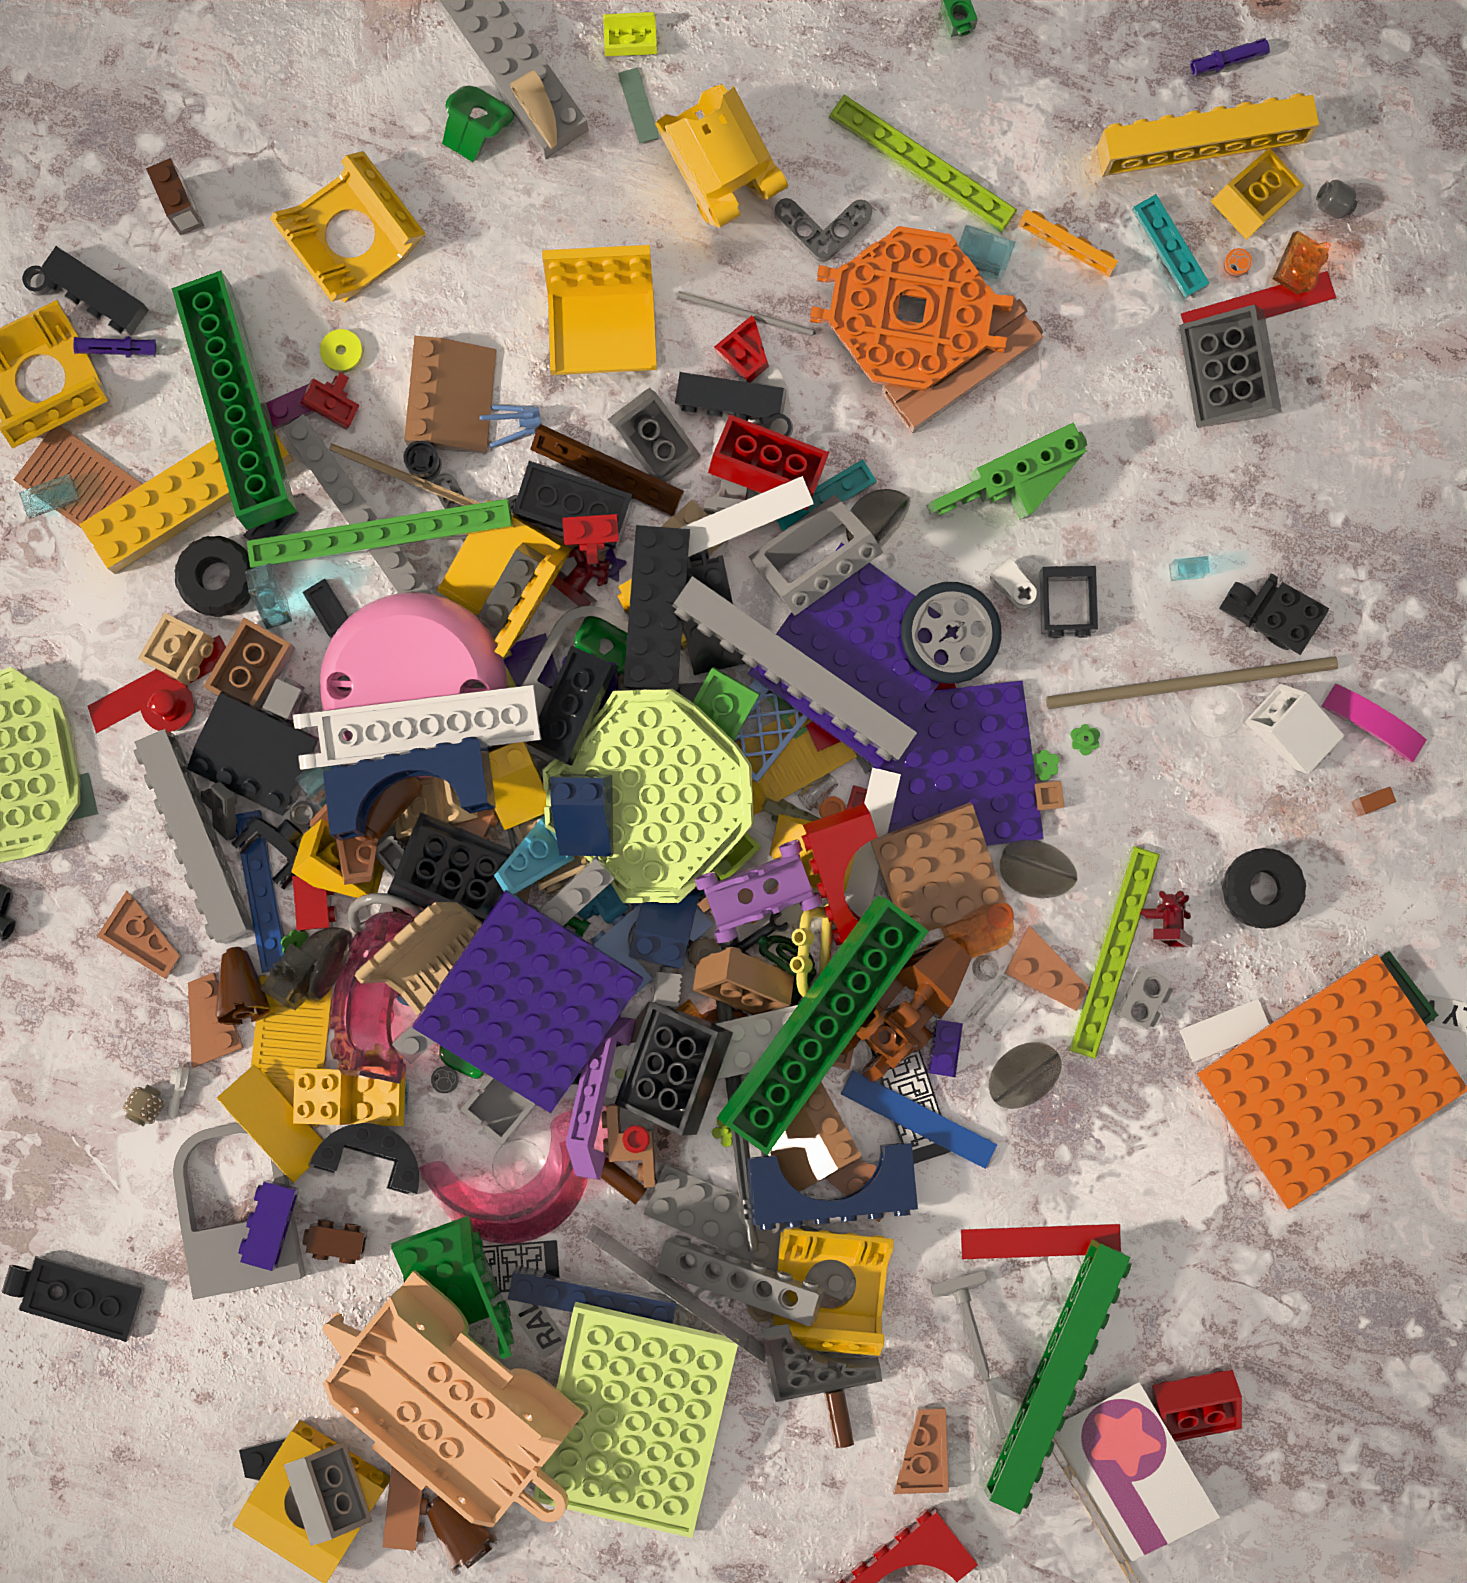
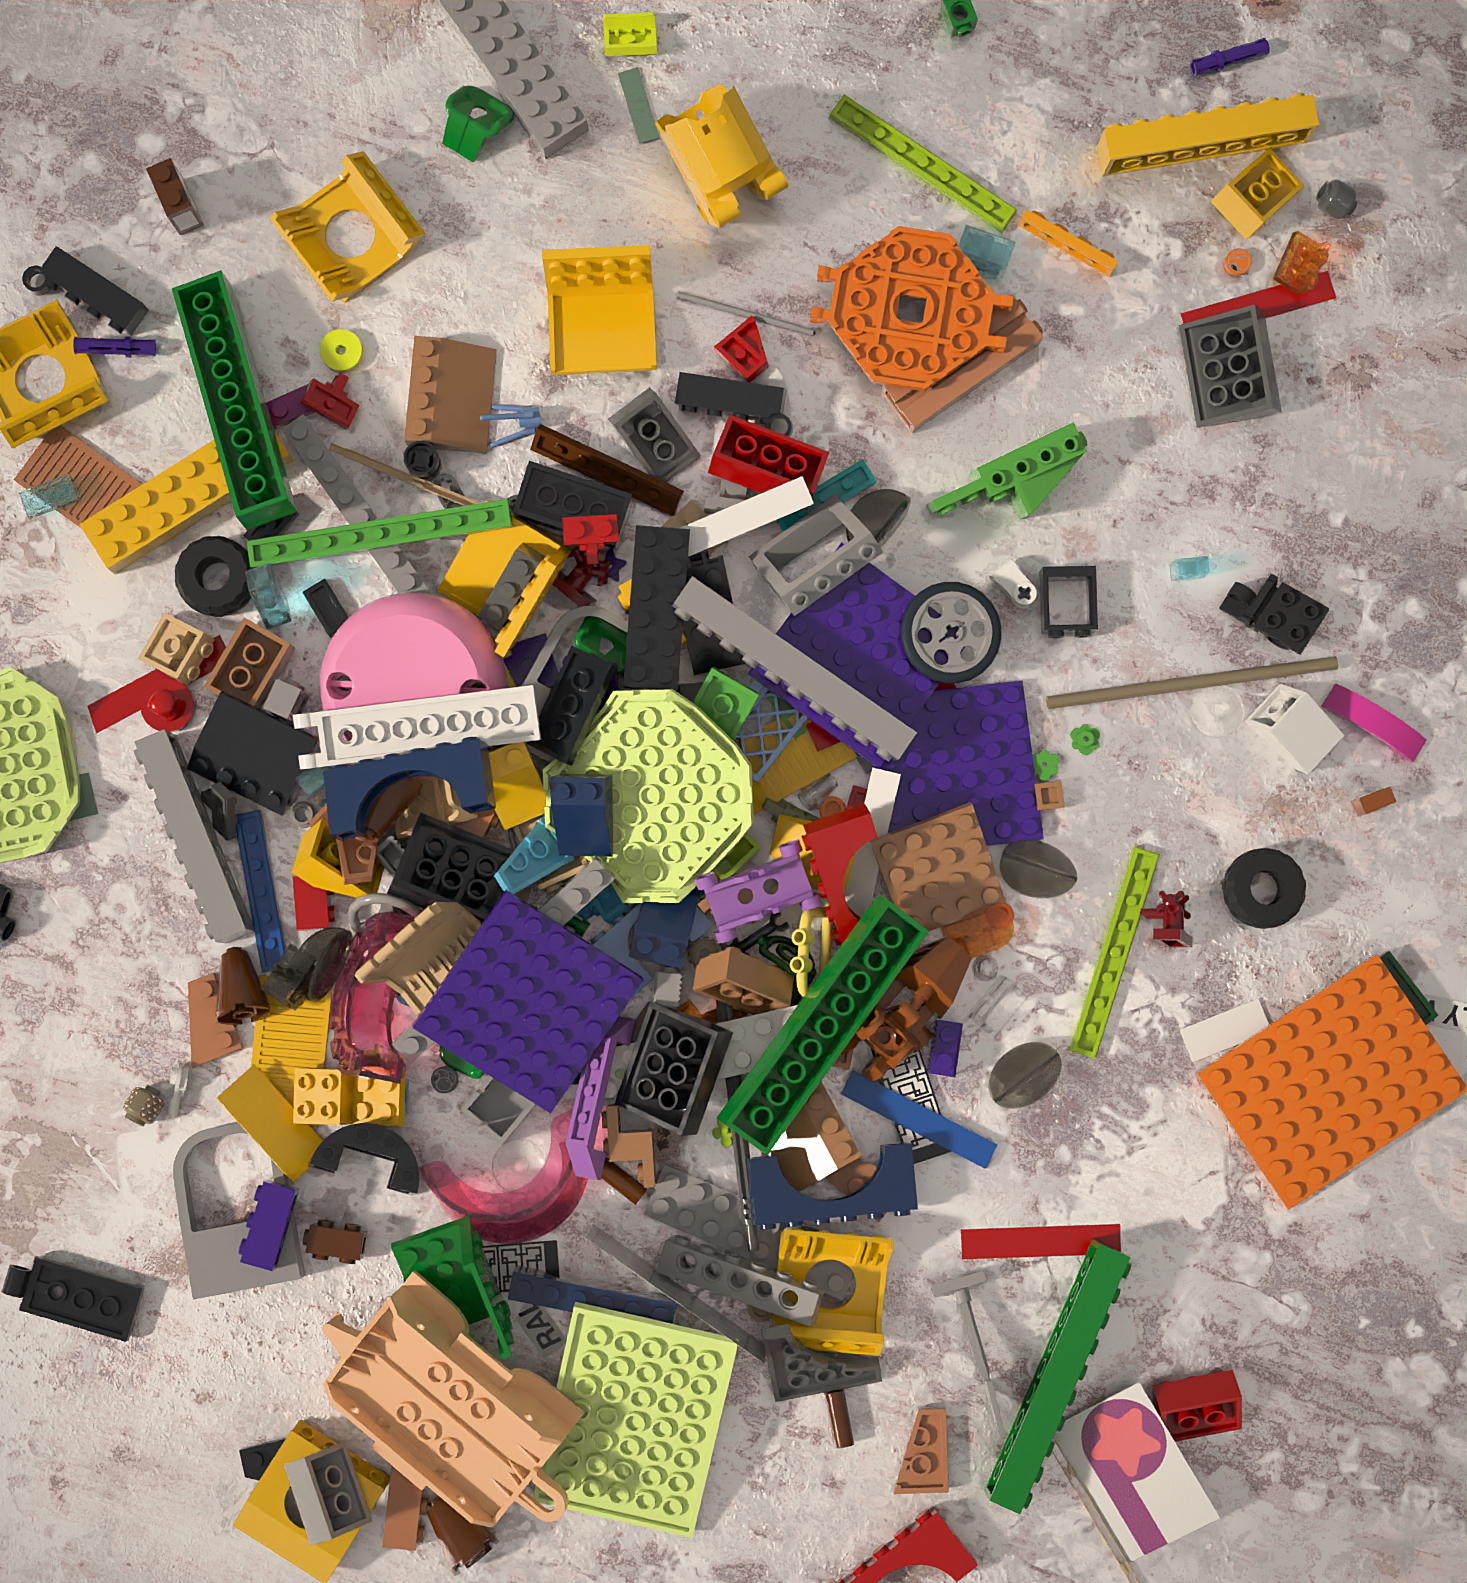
(138, 937): nougat wing -> none
(282, 838): black connector -> none
(295, 938): bright green plant -> none
(535, 102): tan piece -> none
(636, 1139): red tile -> none
(818, 235): dark grey beam -> none
(1045, 971): nougat wing -> none
(1137, 994): light grey brick -> none
(1170, 246): teal plate -> none

